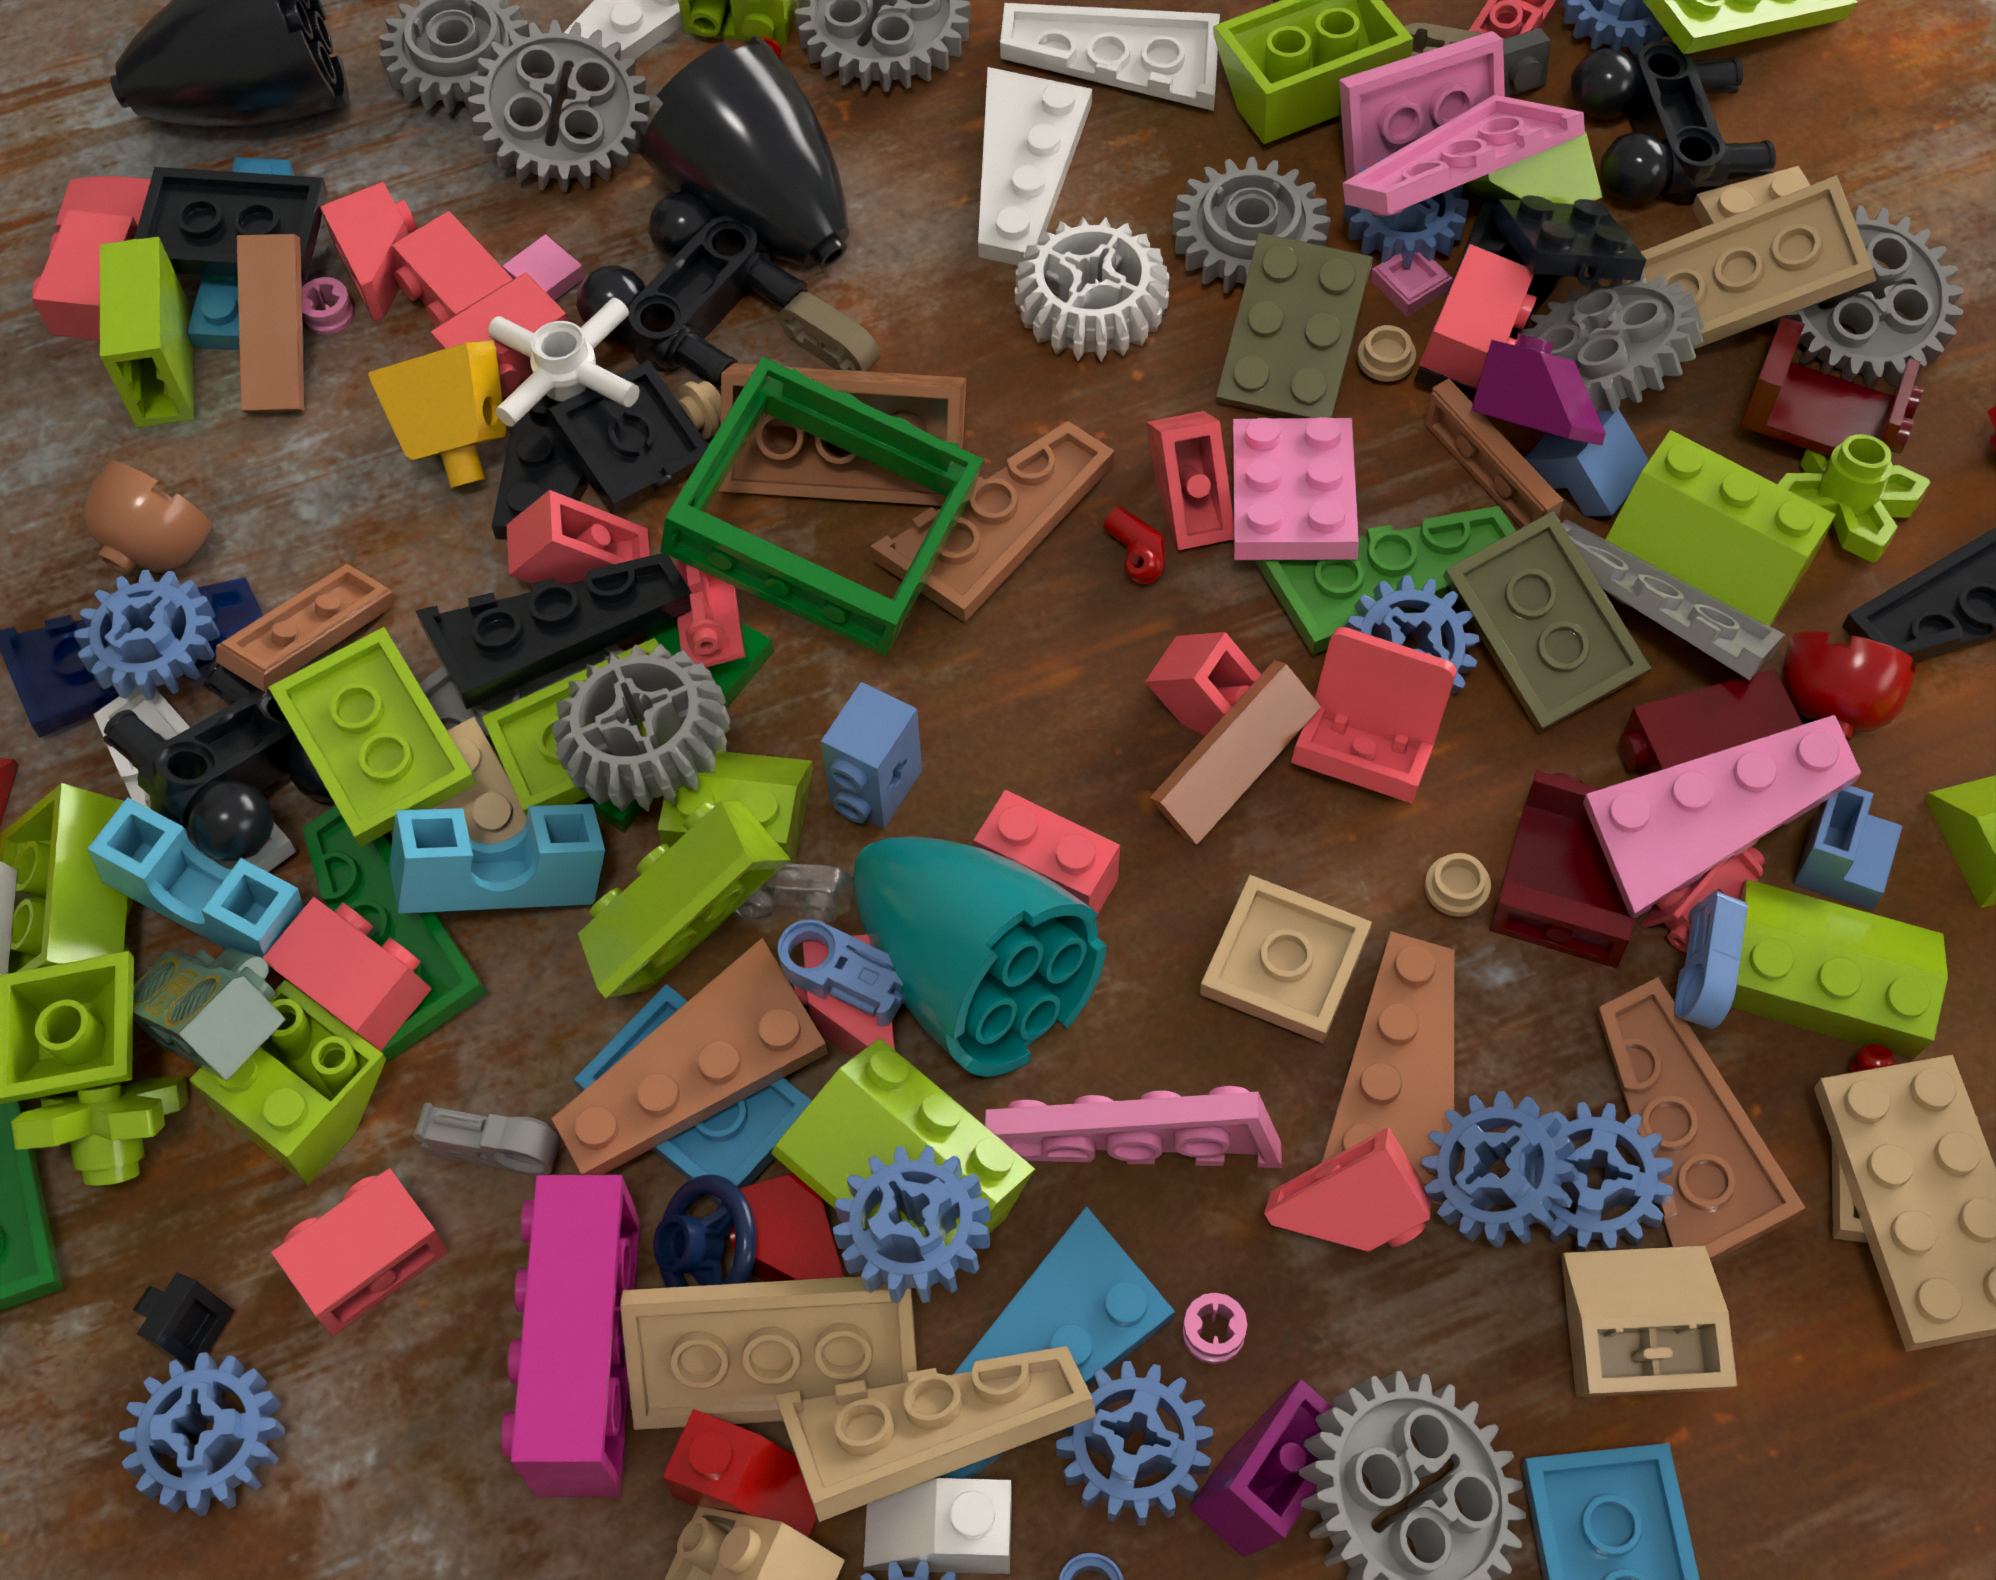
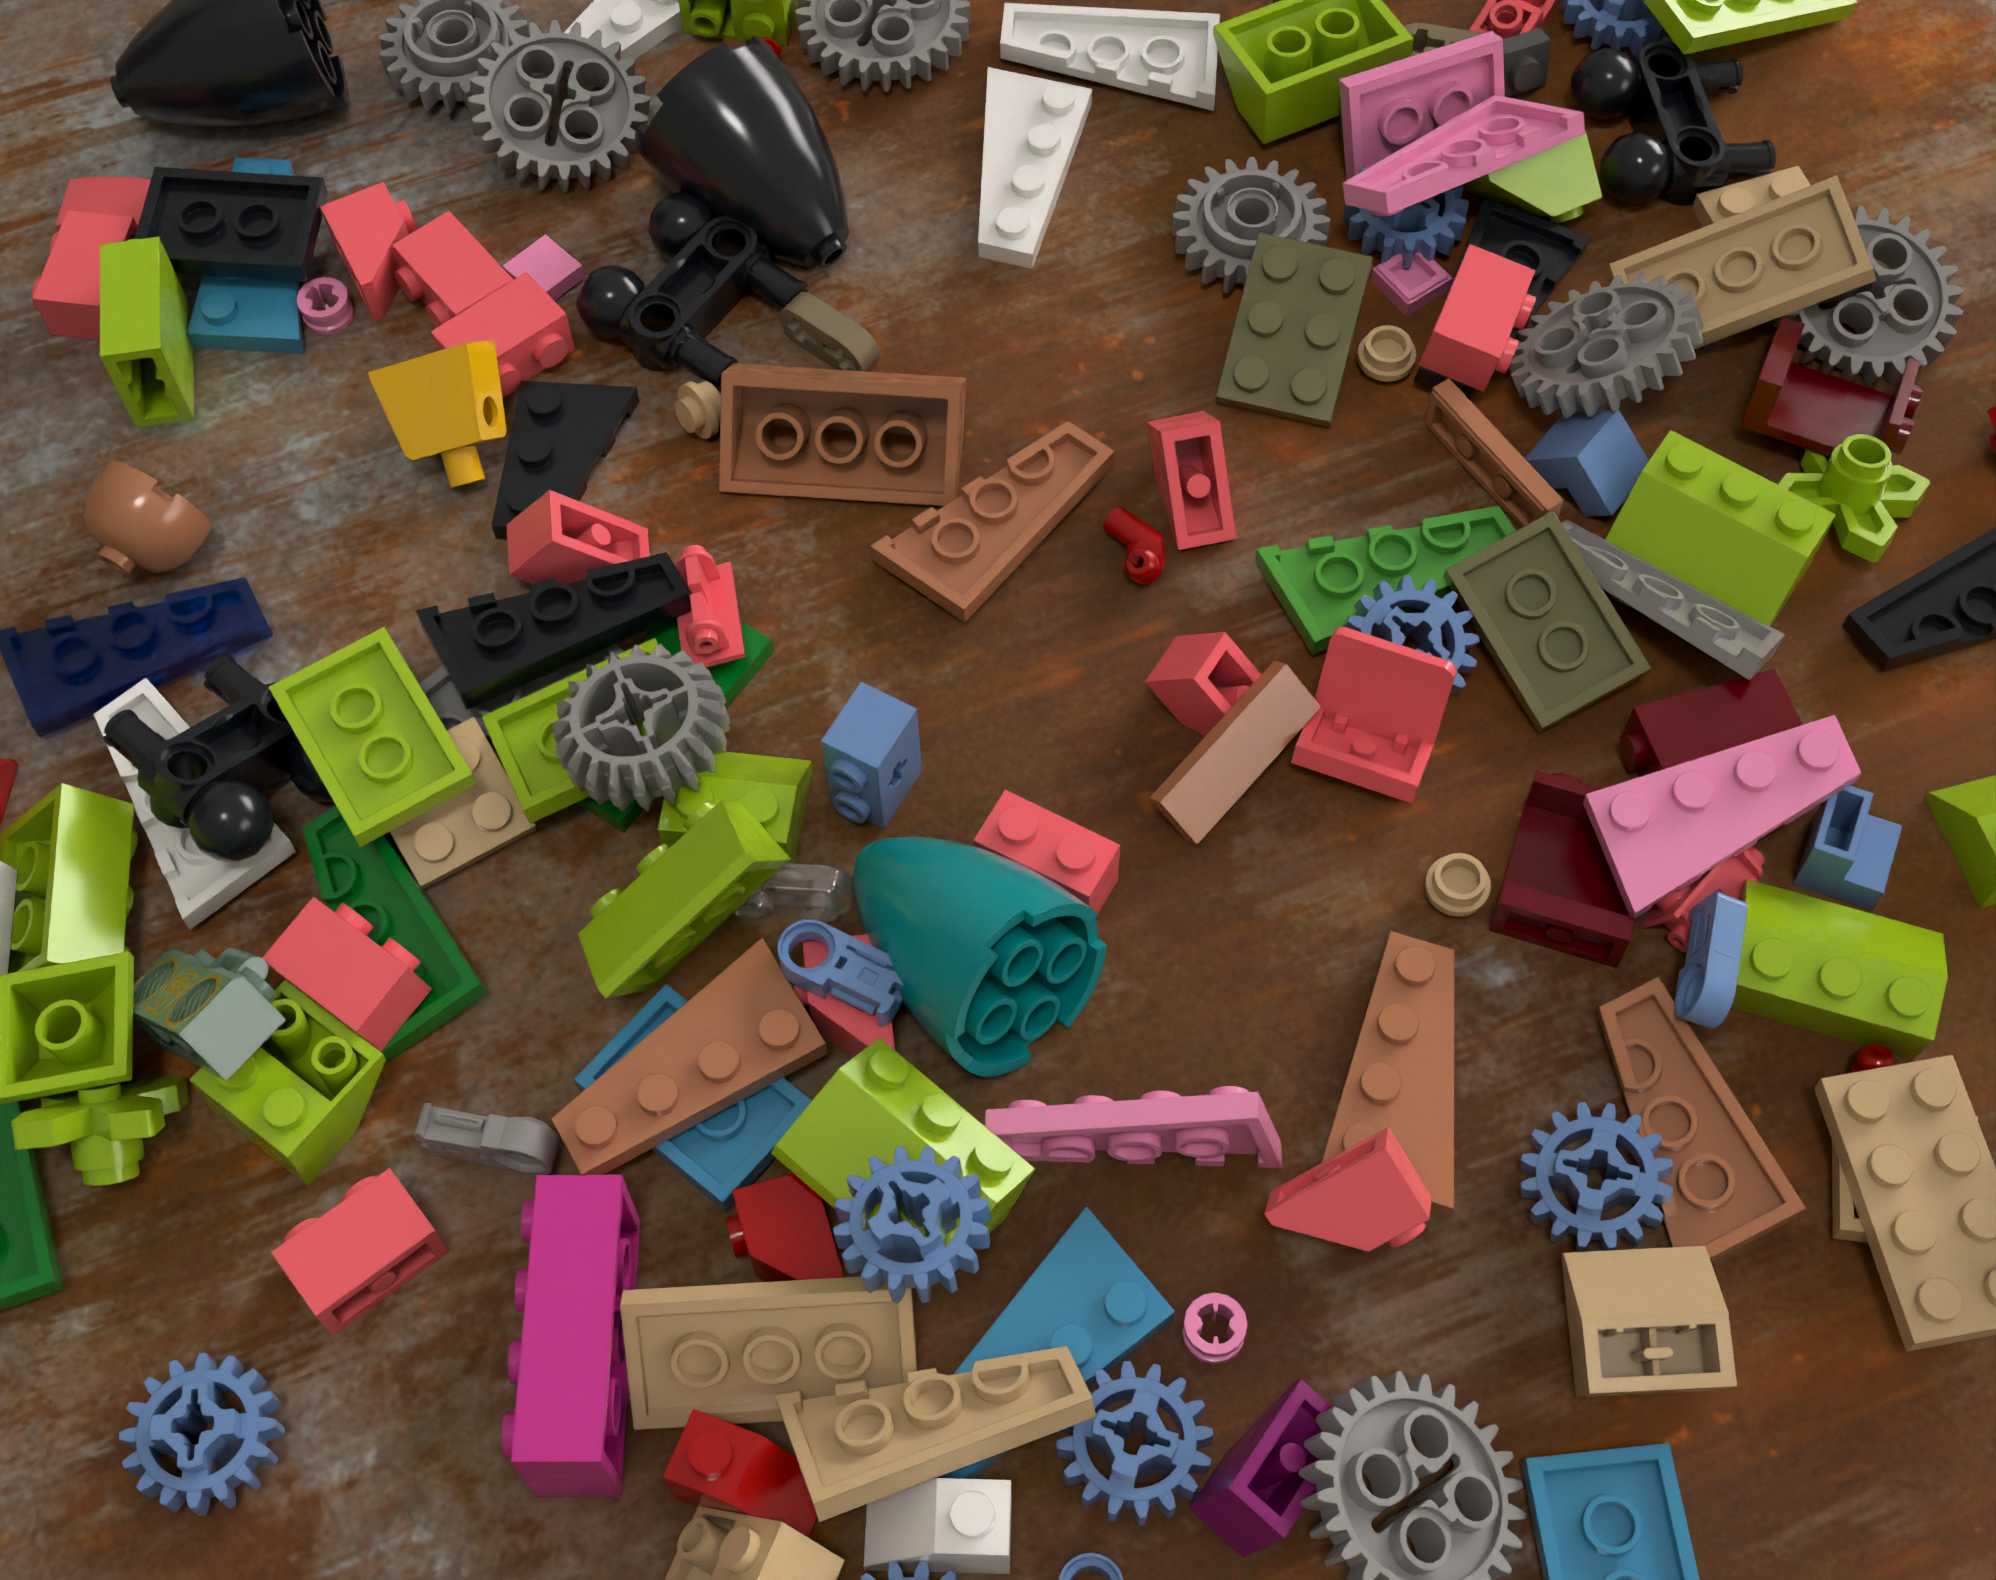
(142, 634): medium blue gear -> none
(164, 871): medium azure arch -> none
(182, 1319): black tile -> none
(270, 323): nougat tile -> none
(304, 627): nougat tile -> none
(544, 865): medium azure arch -> none
(562, 361): white bar -> none
(631, 448): black plate -> none
(697, 1244): dark blue piece -> none
(788, 578): green window -> none
(1090, 276): white gear -> none
(1286, 958): tan plate -> none
(1294, 489): bright pink plate -> none
(1519, 1149): medium blue gear -> none
(1537, 390): magenta slope -> none
(1568, 239): black plate -> none
(1854, 681): red cylinder -> none

